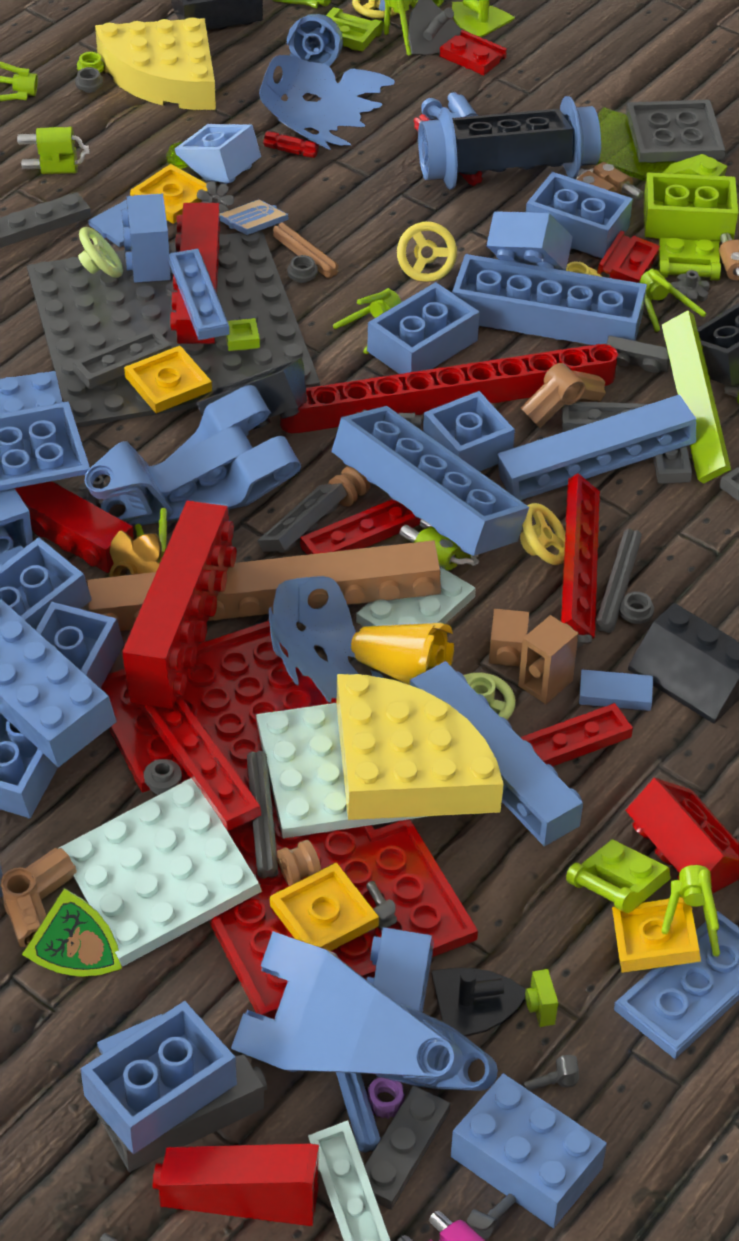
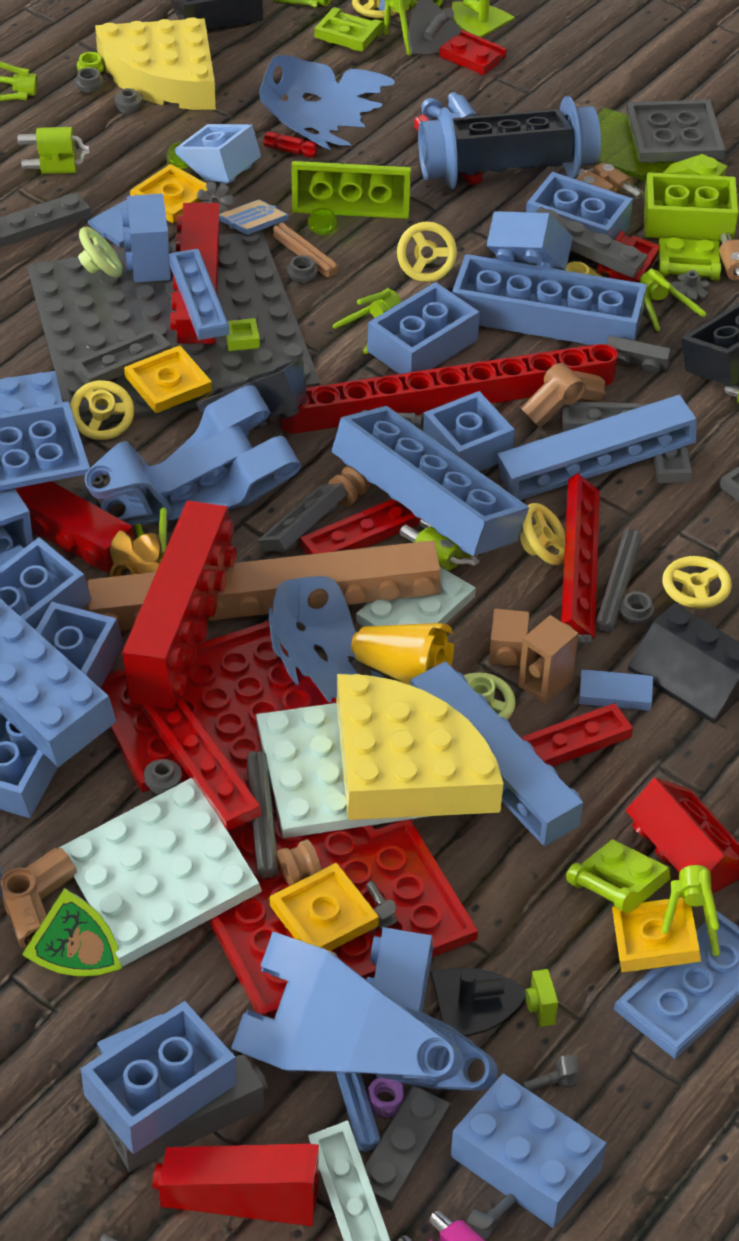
(102, 397): none -> light yellow piece
(128, 100): none -> dark grey plate
(315, 39): medium blue cylinder -> none
(322, 221): none -> clear neon green plate
(351, 189): none -> lime slope
(601, 247): none -> dark grey plate
(694, 387): tile -> none
(696, 585): none -> light yellow piece

